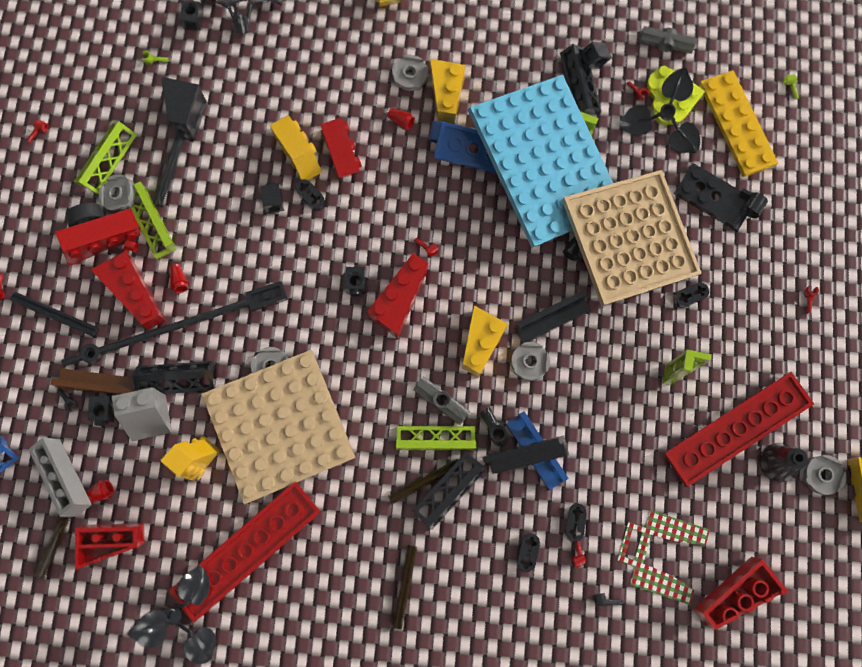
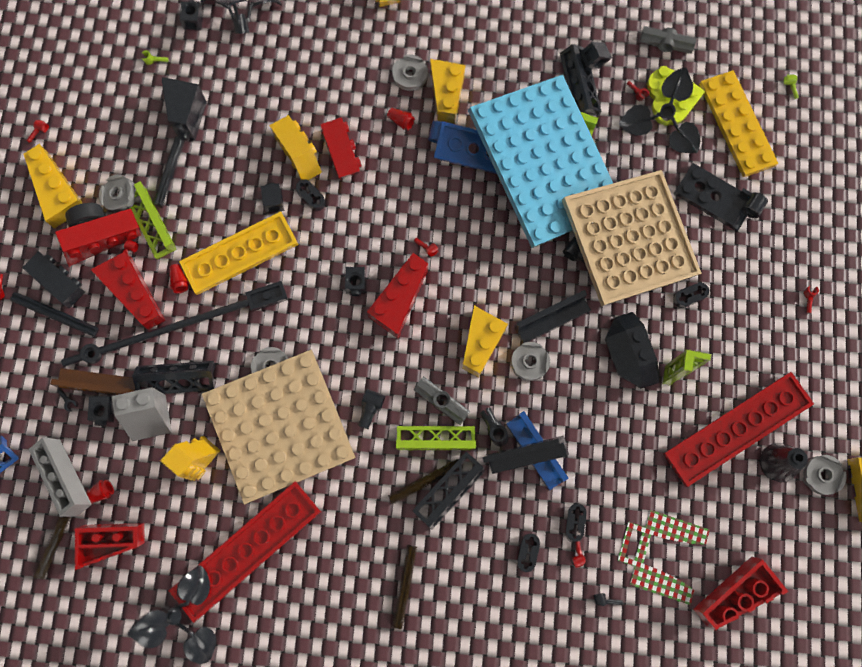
(51, 186): none -> yellow wedge
(54, 279): none -> black brick
(98, 154): lime fence -> none
(238, 253): none -> yellow plate
(371, 403): none -> black pin
(632, 351): none -> black wedge

